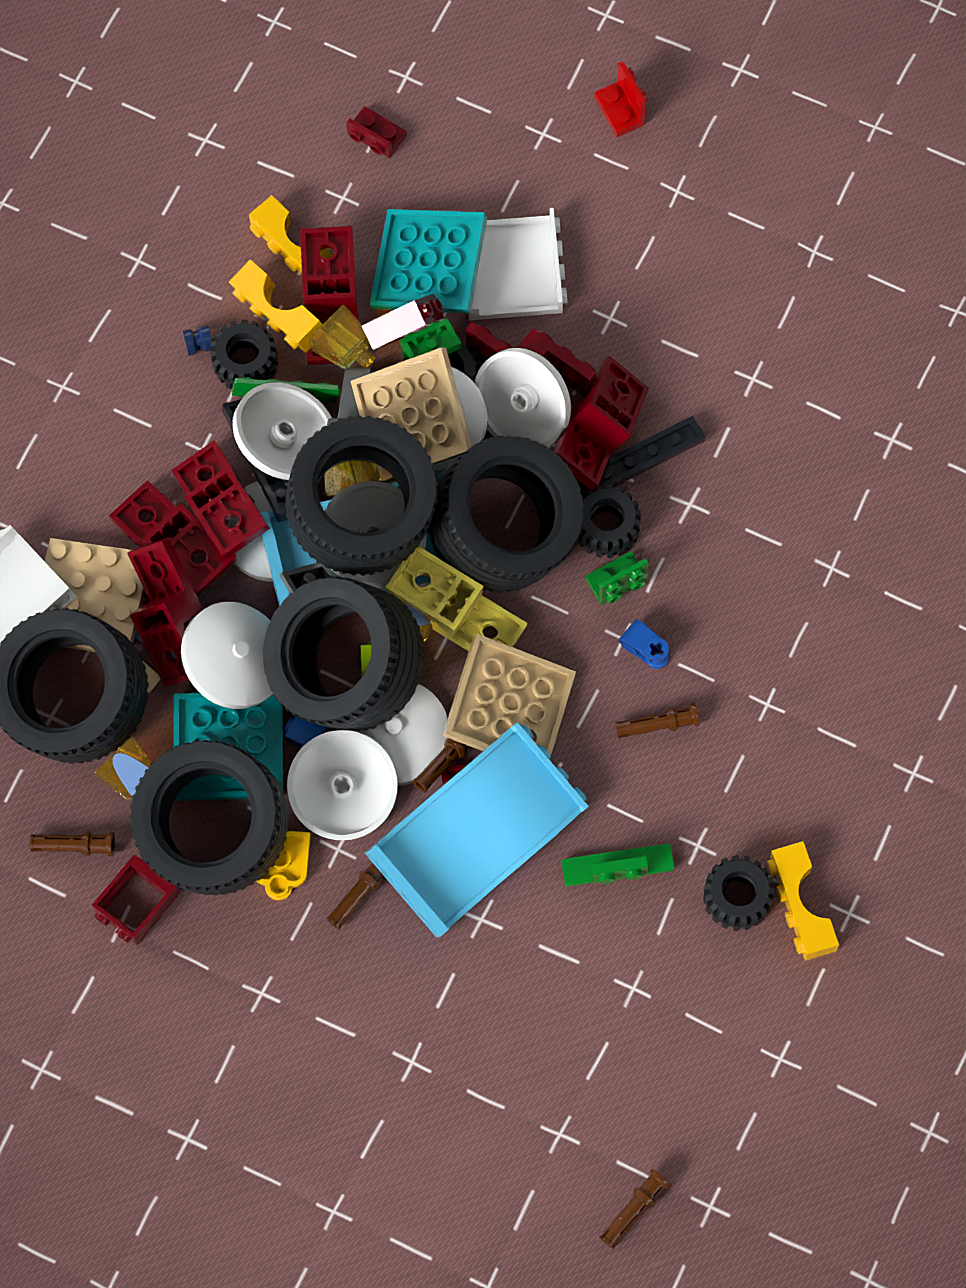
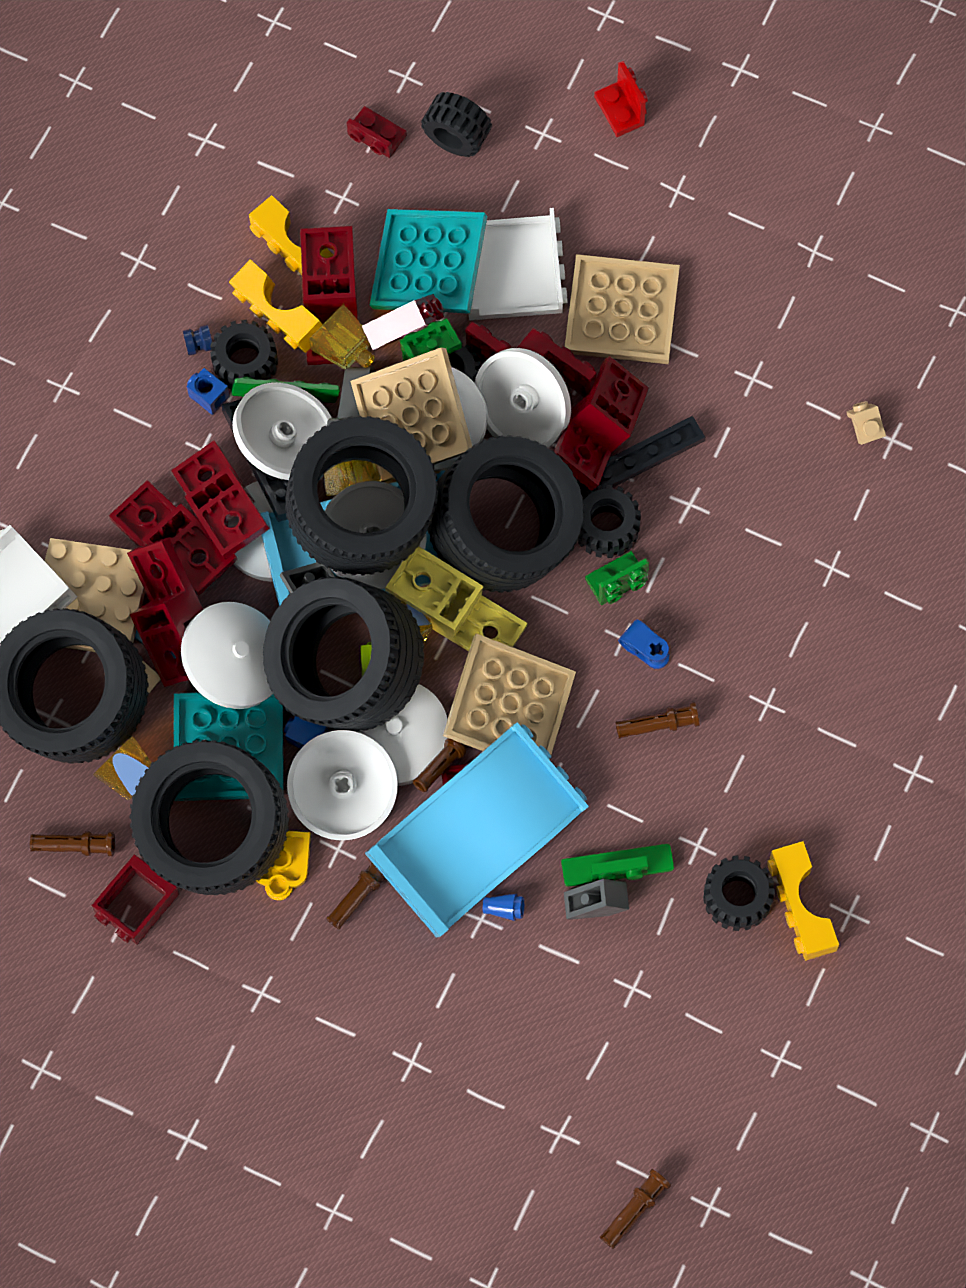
(212, 400): none -> blue brick
(456, 124): none -> black tyre
(505, 906): none -> blue cone
(596, 899): none -> dark grey slope
(622, 309): none -> tan plate
(866, 422): none -> tan bracket

